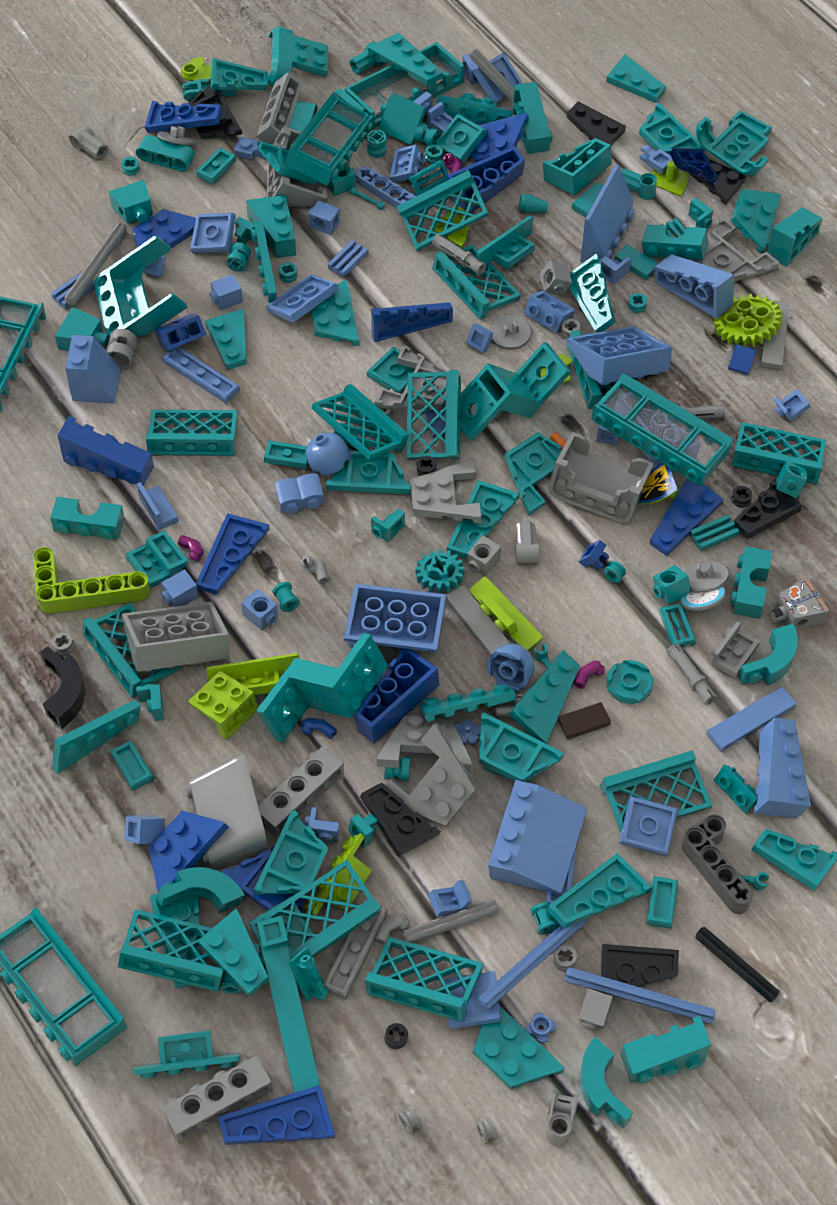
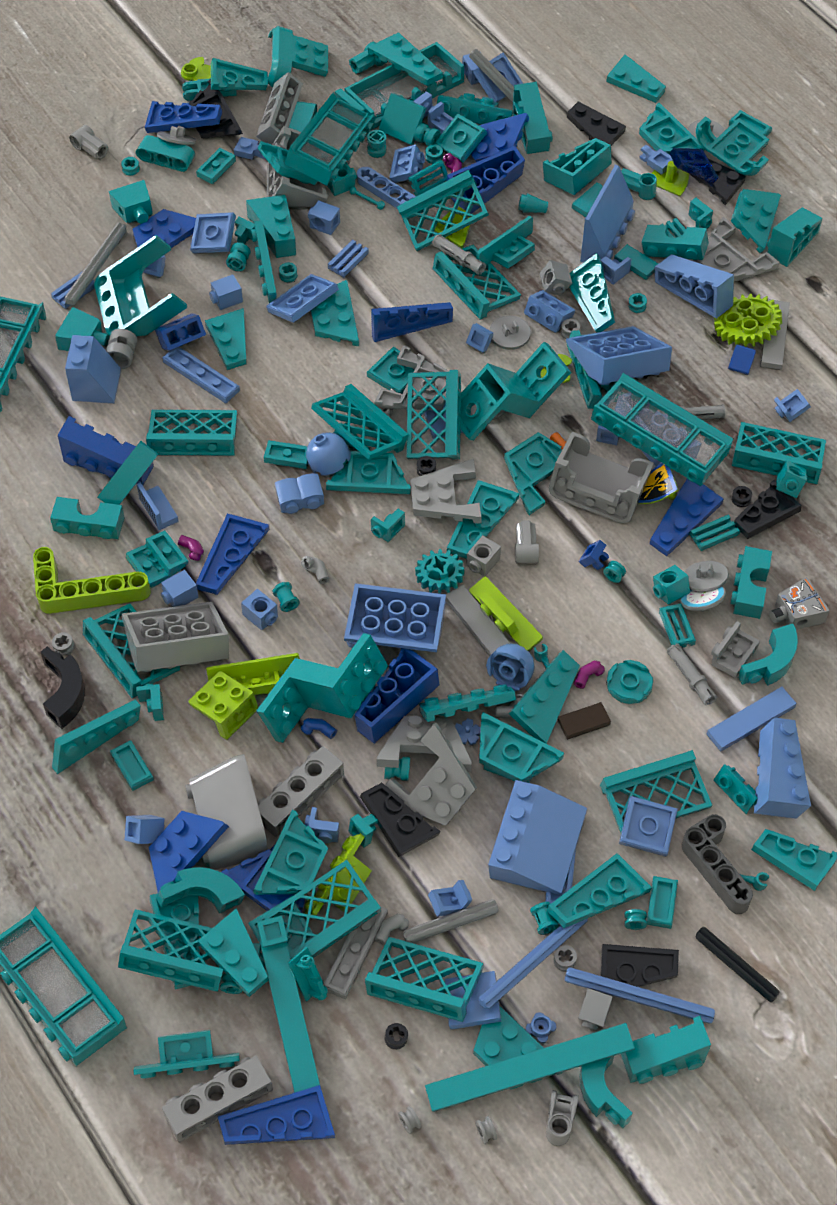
(128, 474): none -> teal slope
(529, 1067): none -> teal tile
(635, 919): none -> teal bush

